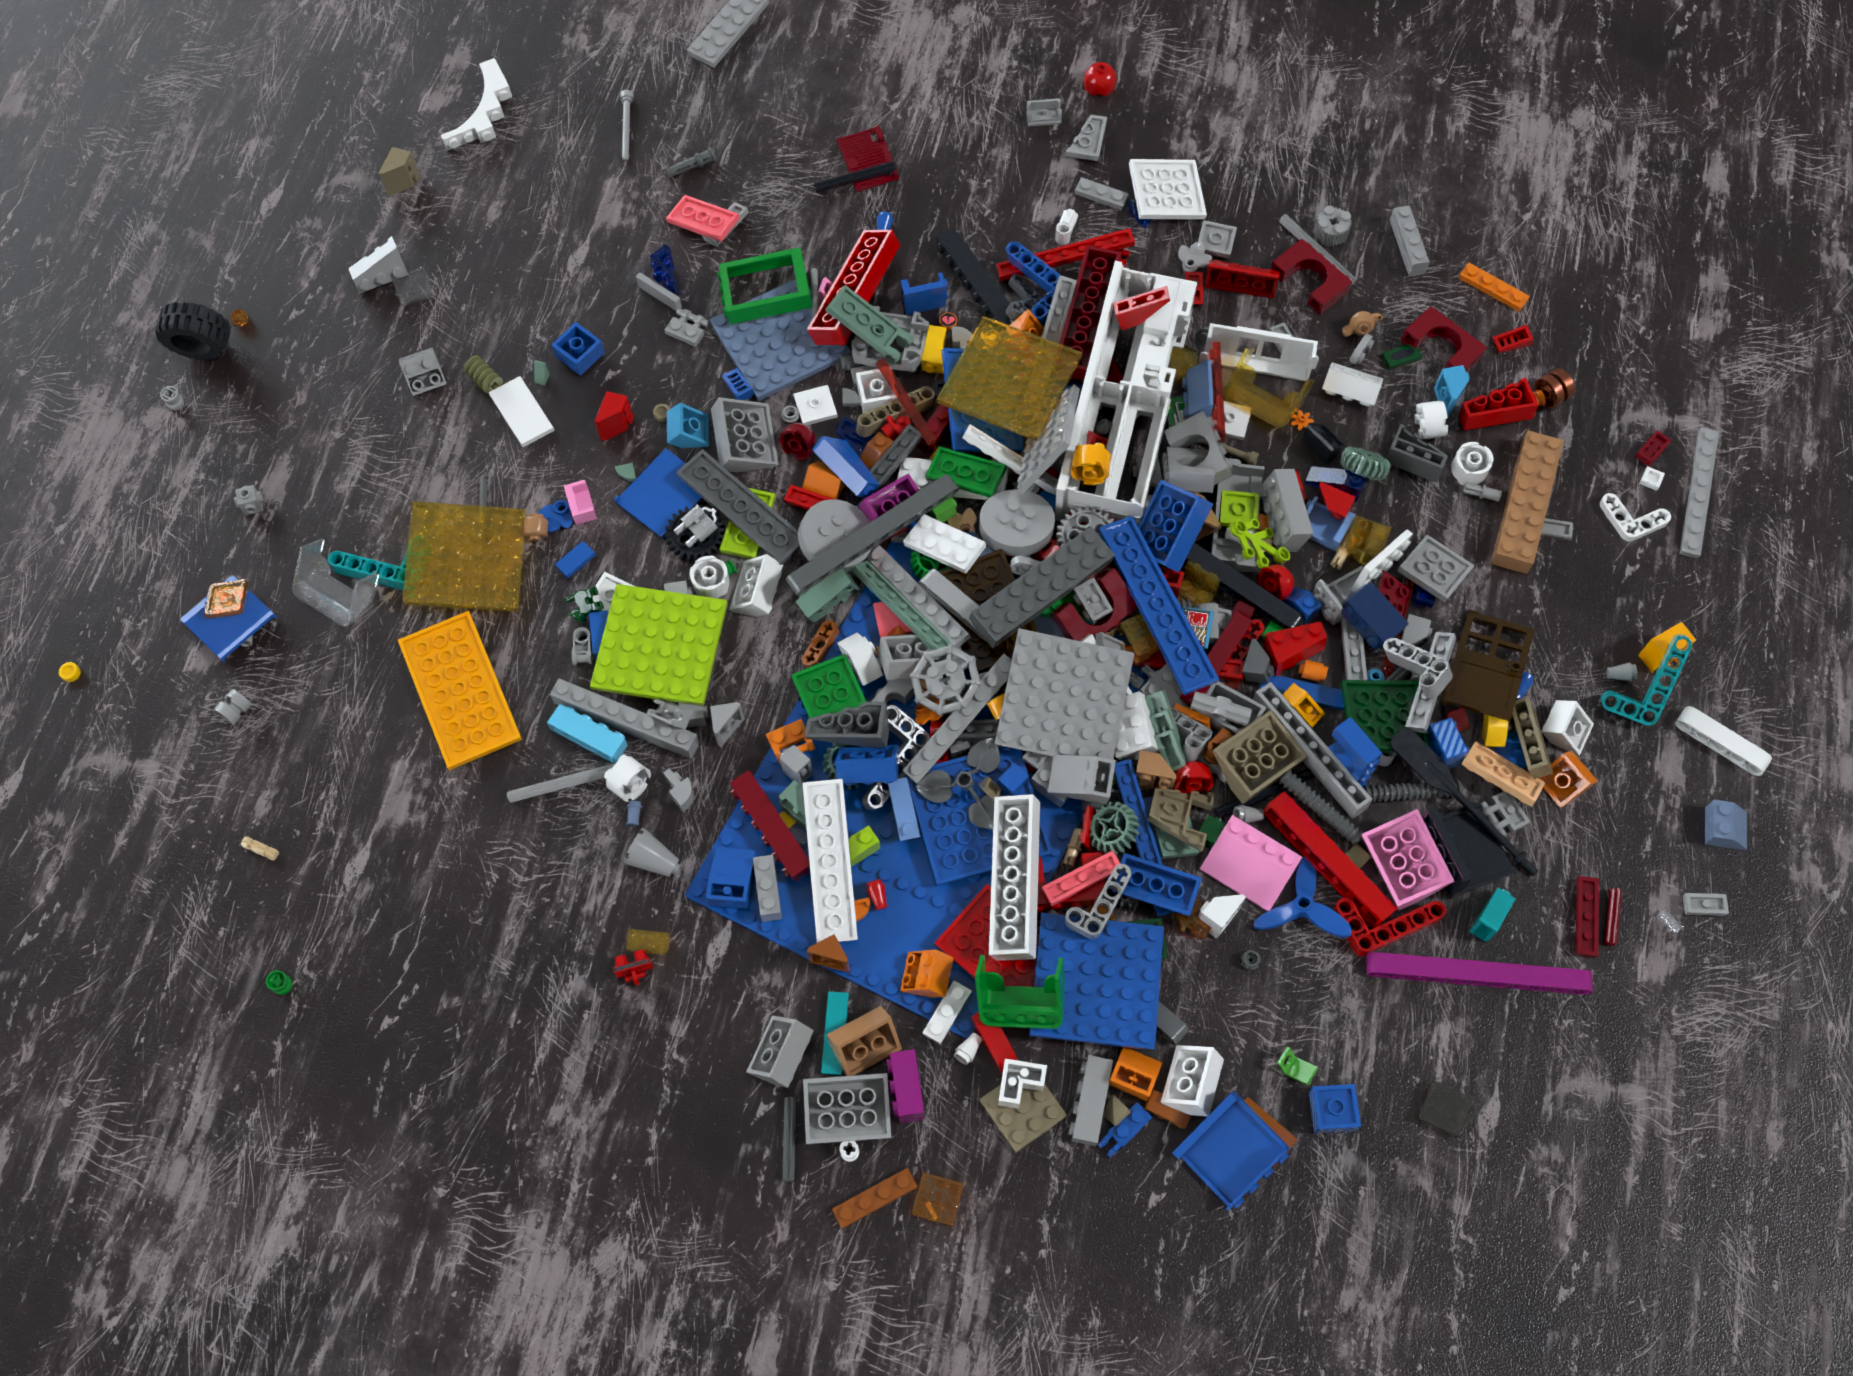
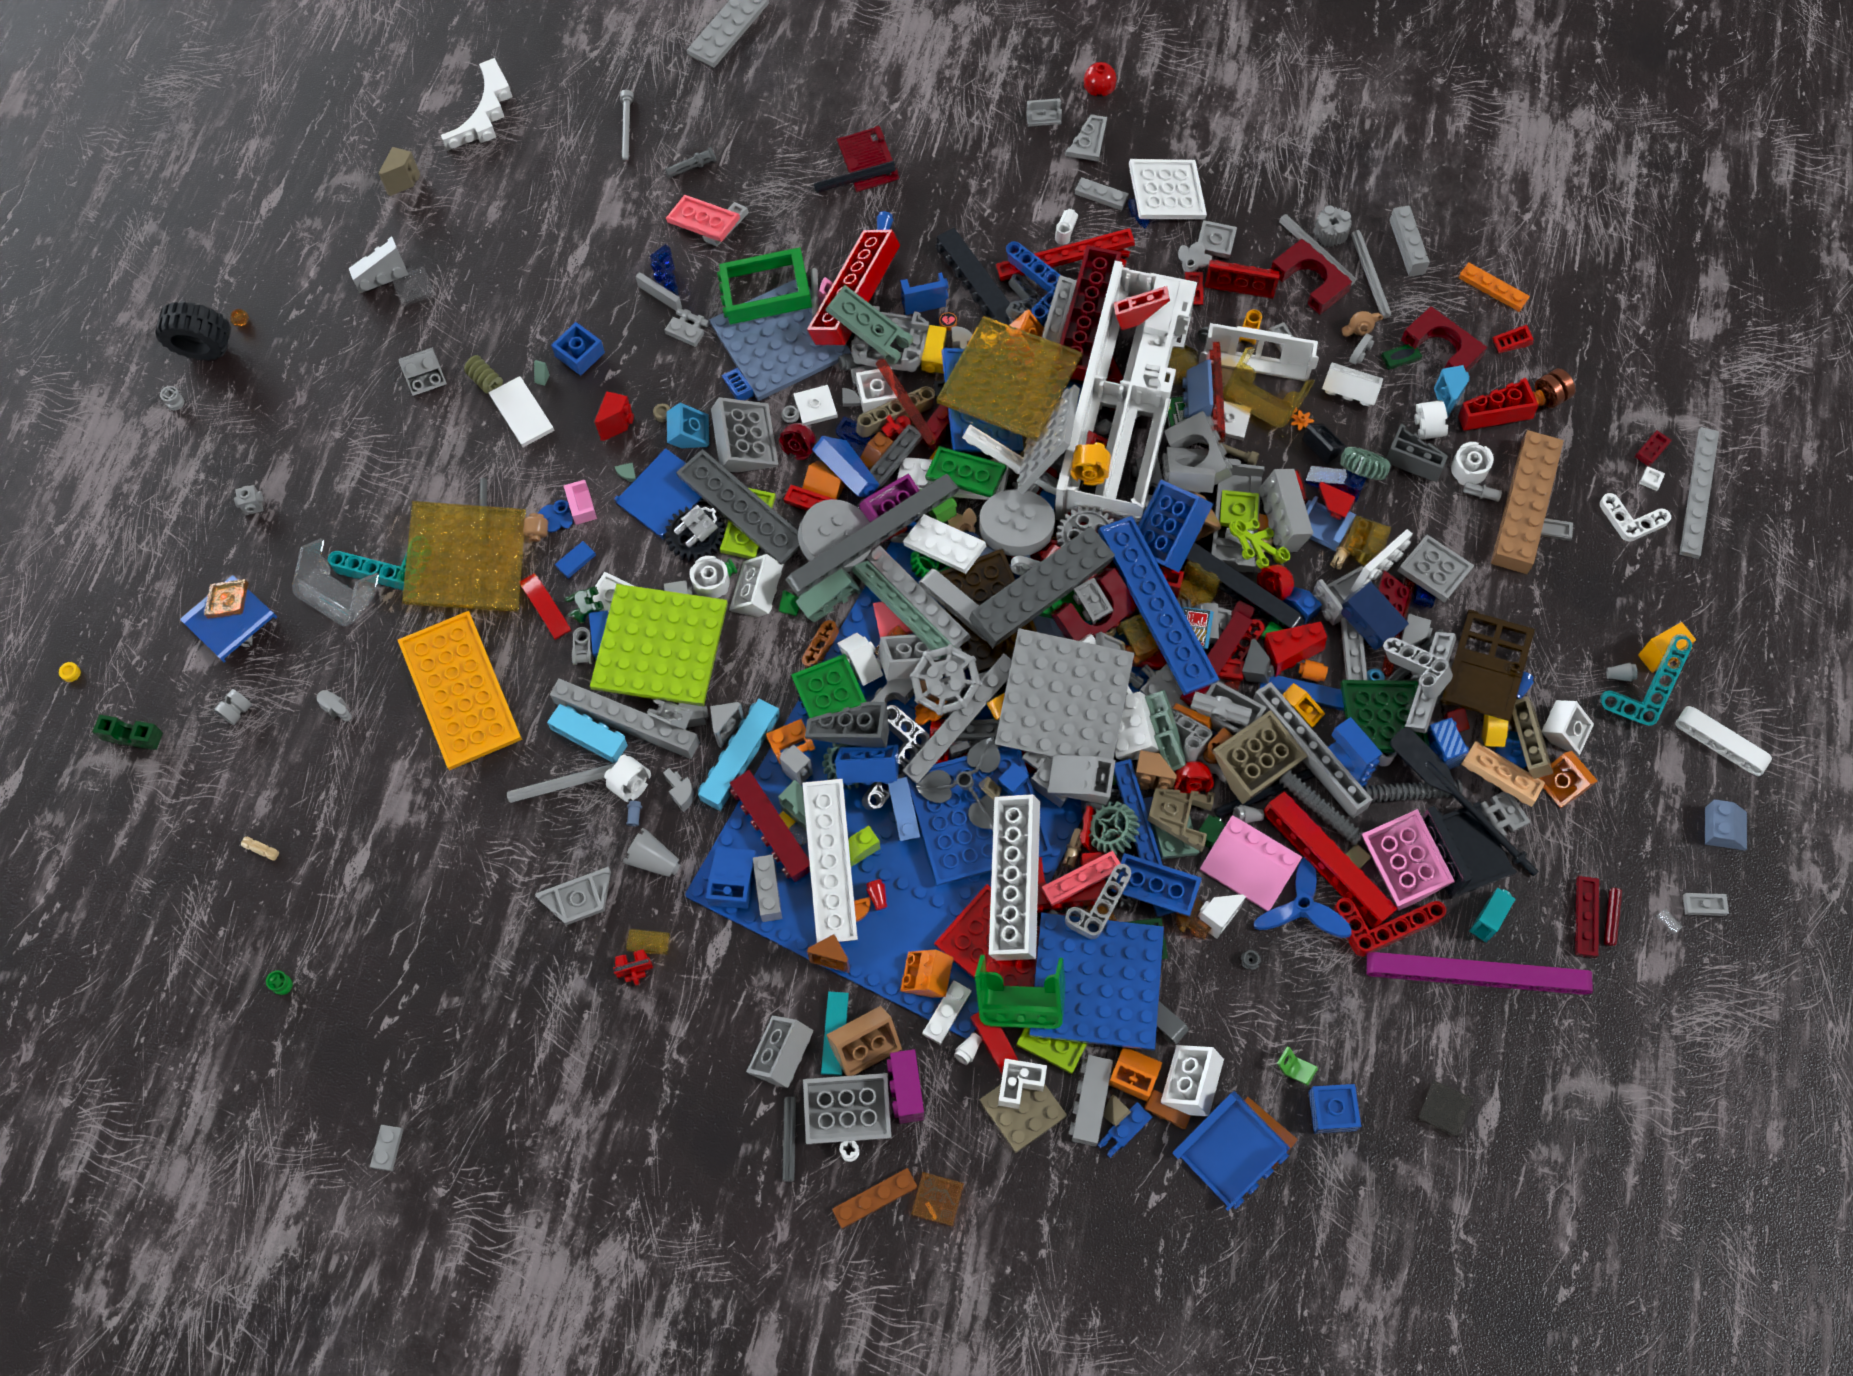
(138, 735): none -> dark green arch
(333, 705): none -> light grey arm
(386, 1148): none -> light grey plate
(545, 606): none -> red slope
(578, 897): none -> light grey wing
(738, 754): none -> medium azure brick
(788, 604): none -> green slope
(1057, 1052): none -> lime plate
(1252, 315): none -> light orange piece
(1371, 274): none -> light grey axle

